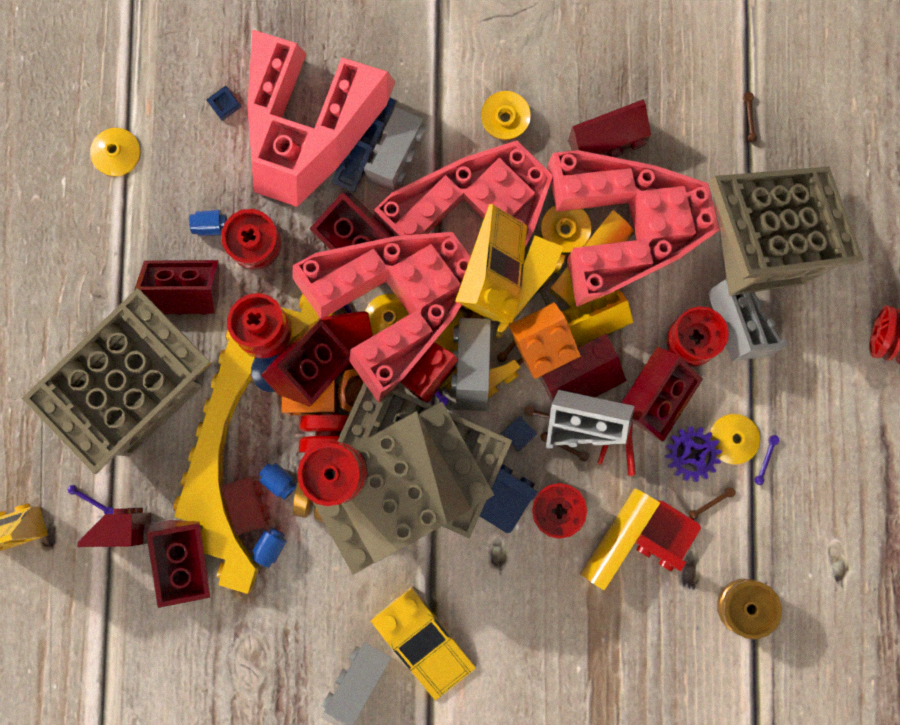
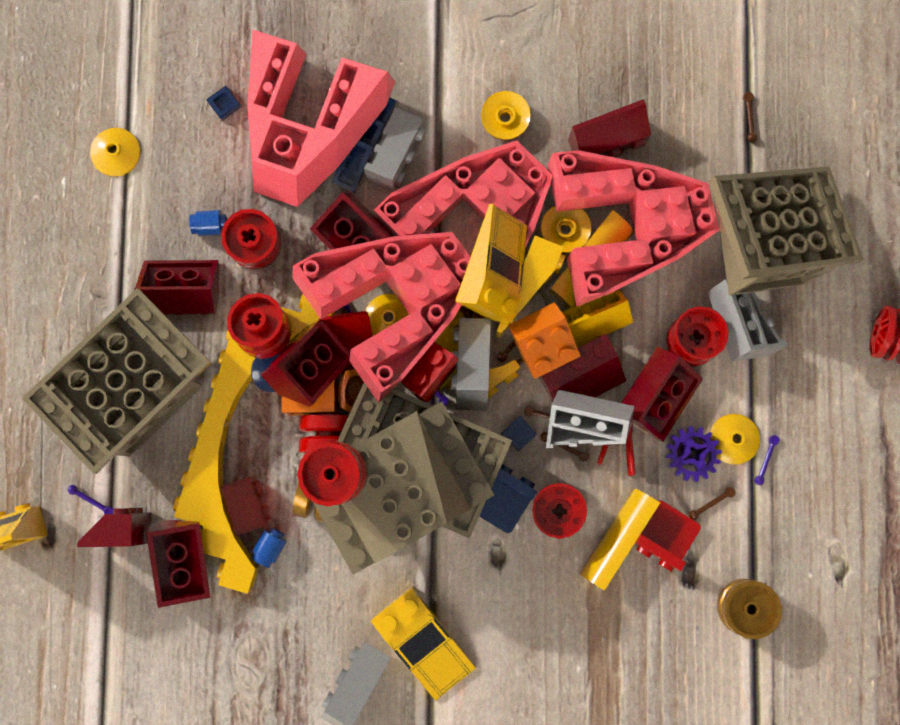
(277, 480): blue brick -> none

